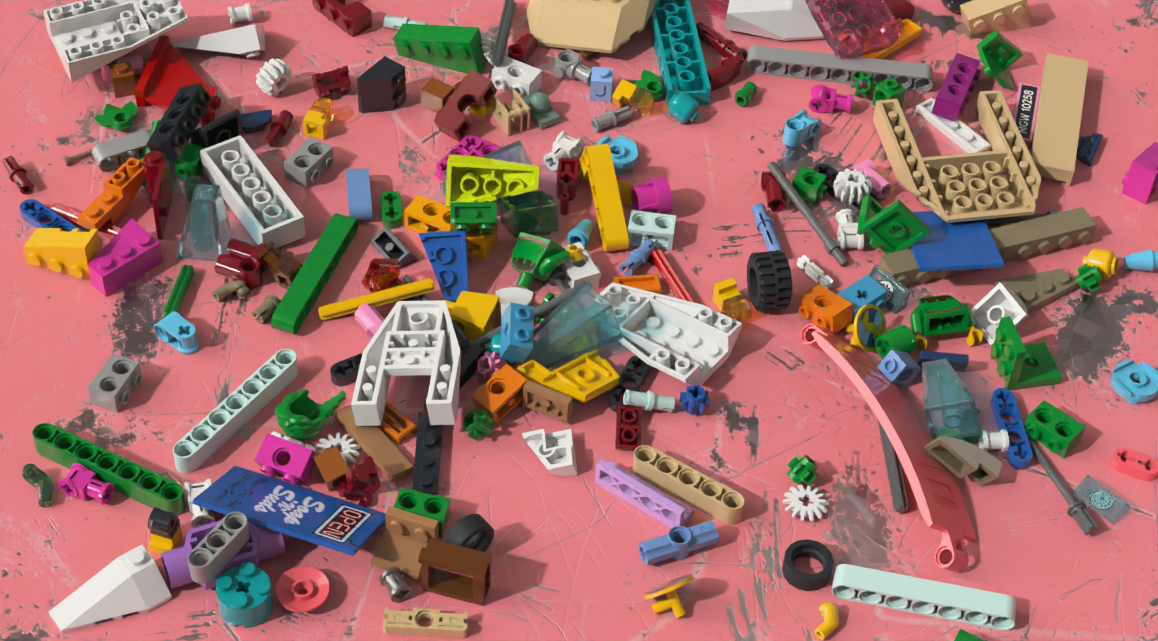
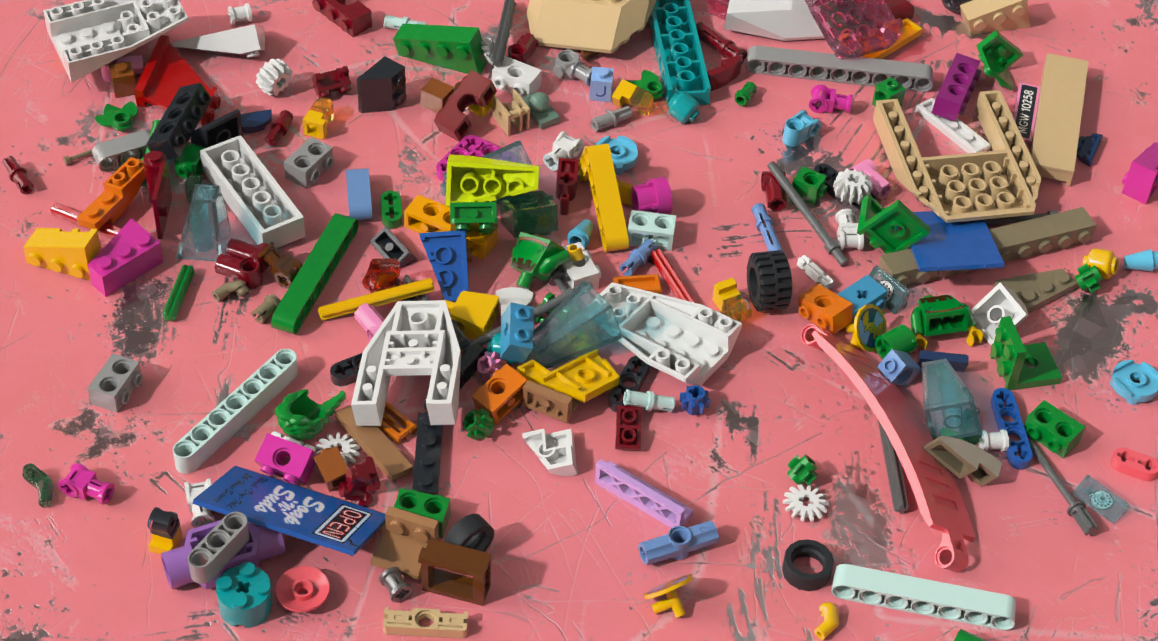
(42, 212): blue beam -> none
(121, 588): white wedge -> none
(126, 475): green beam -> none
(177, 333): medium azure piece -> none
(688, 484): tan beam -> none
(864, 90): green gear -> none

